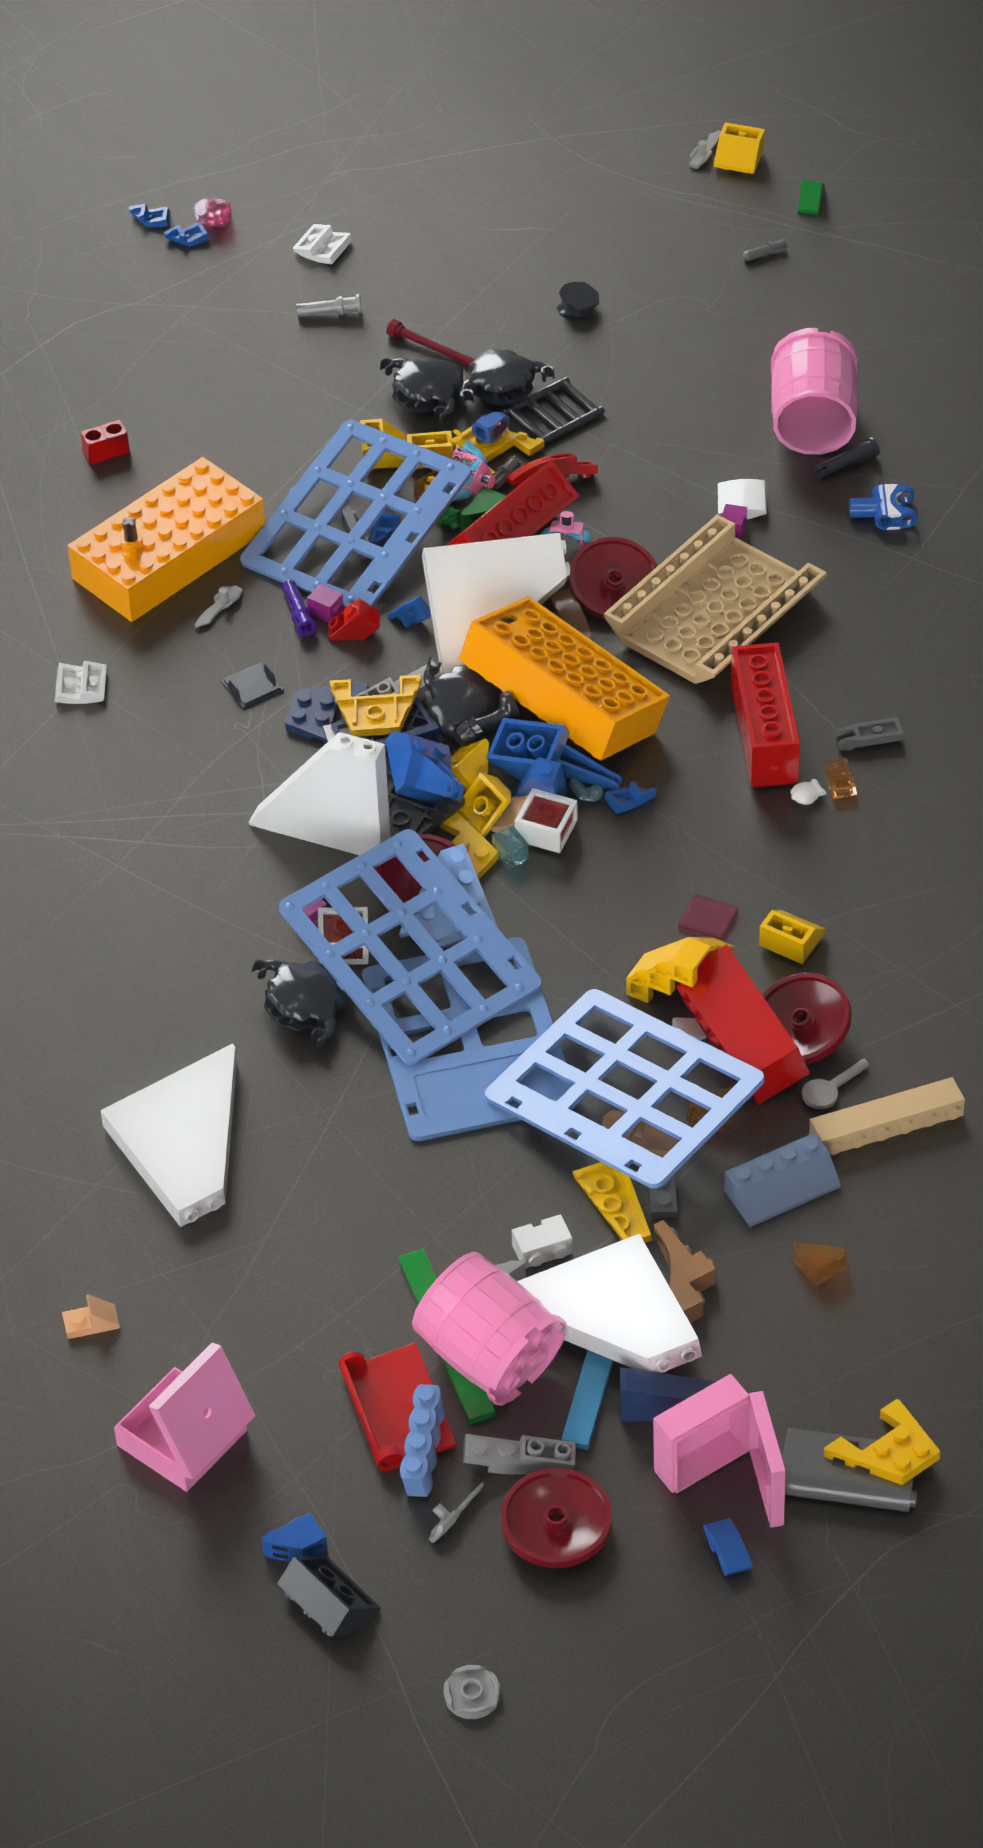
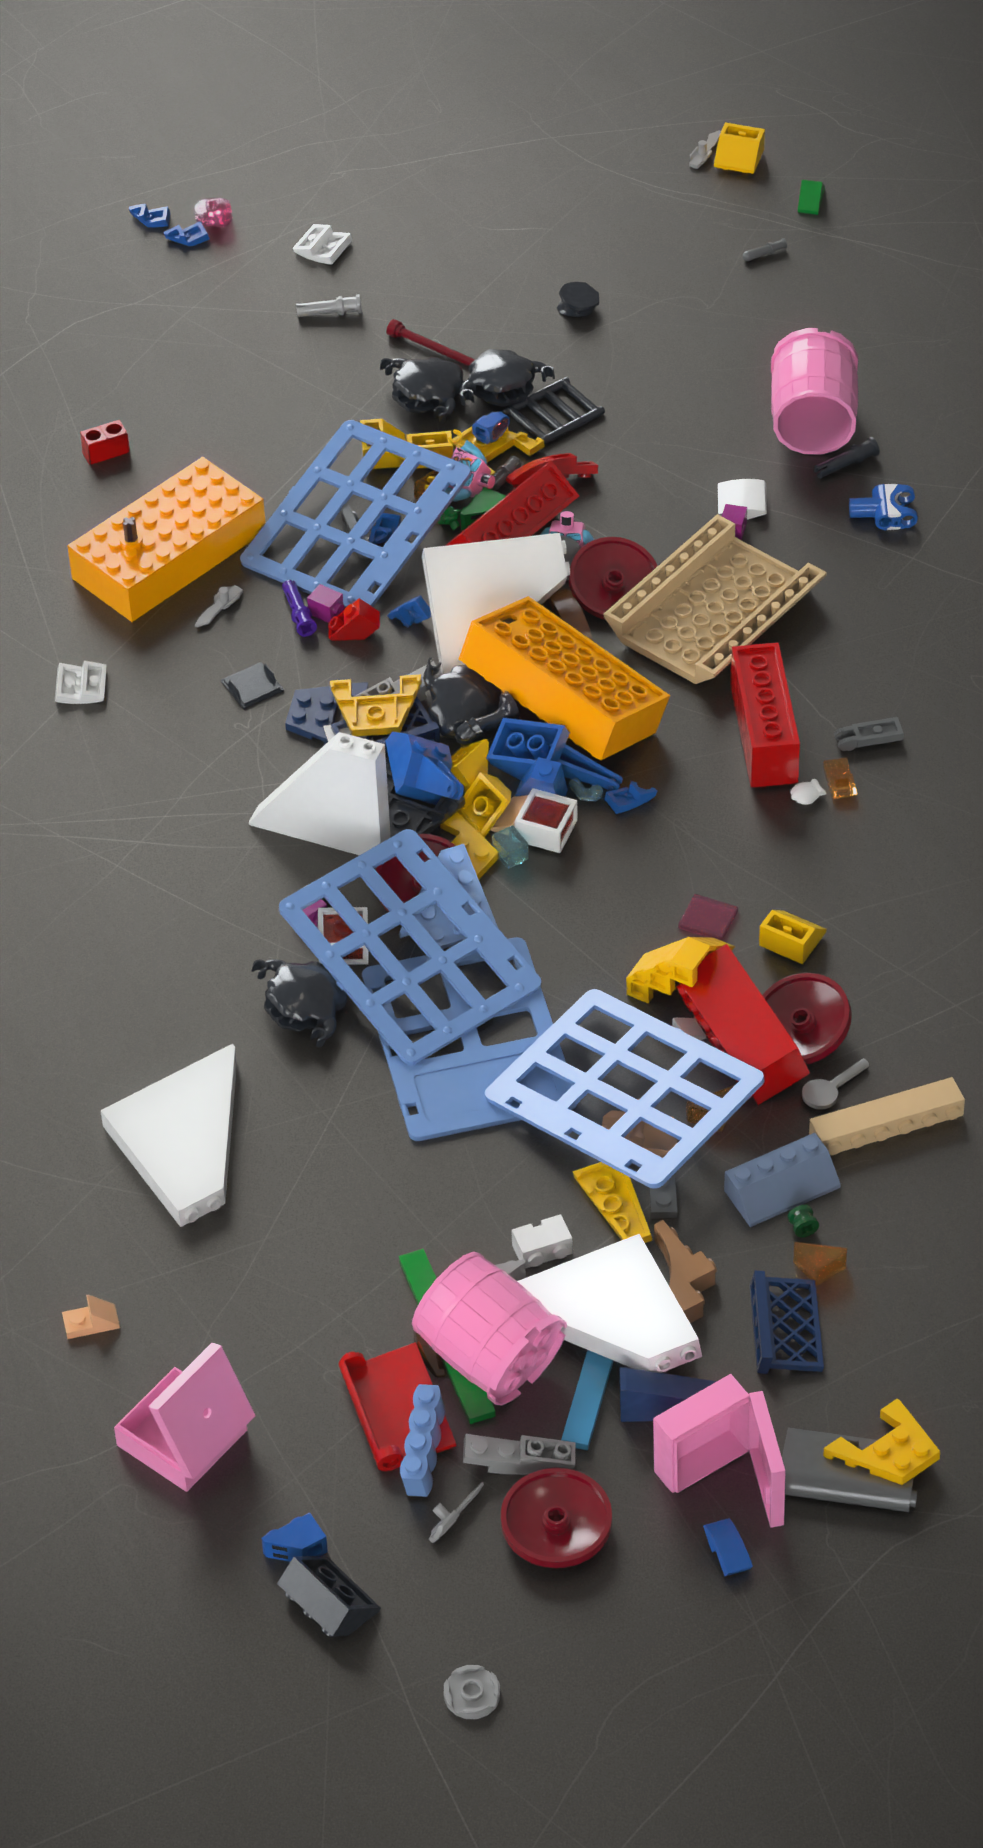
(431, 1359): none -> dark brown slope
(763, 1327): none -> dark blue fence
(803, 1221): none -> dark green wheel

